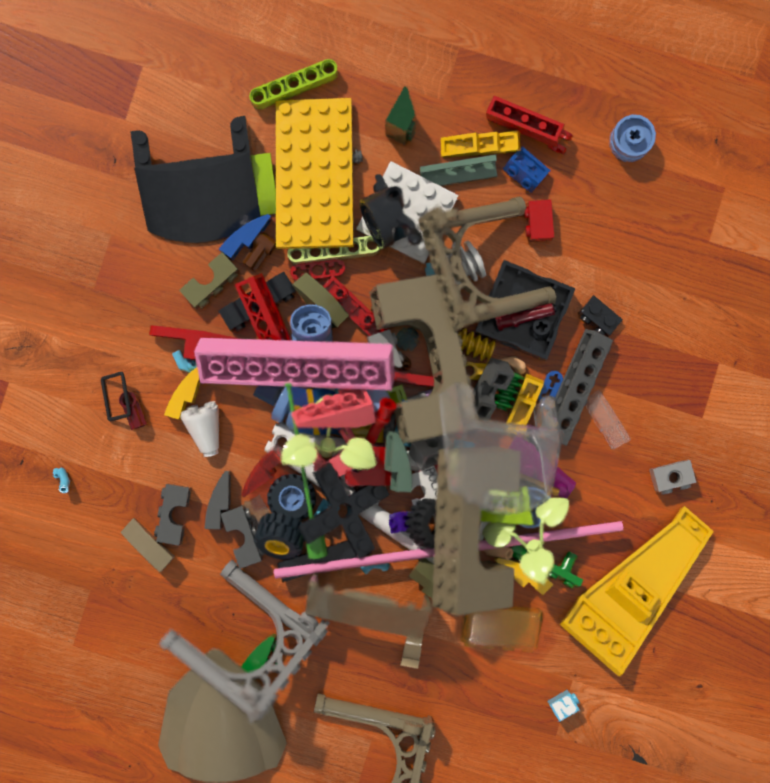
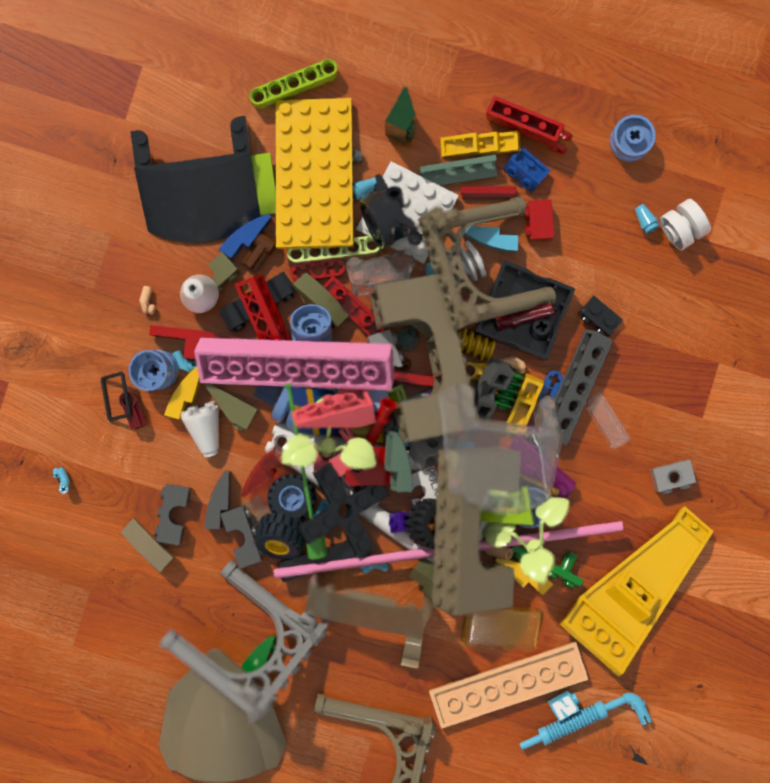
(143, 370): none -> medium blue wheel
(147, 308): none -> light nougat arm
(203, 298): none -> white cone
(235, 409): none -> olive slope
(363, 188): none -> medium azure cone
(379, 270): none -> clear slope
(488, 191): none -> red axle
(490, 238): none -> medium azure slope
(508, 684): none -> light nougat plate
(587, 716): none -> medium azure piece
(646, 219): none -> medium azure cone
(685, 224): none -> white wheel

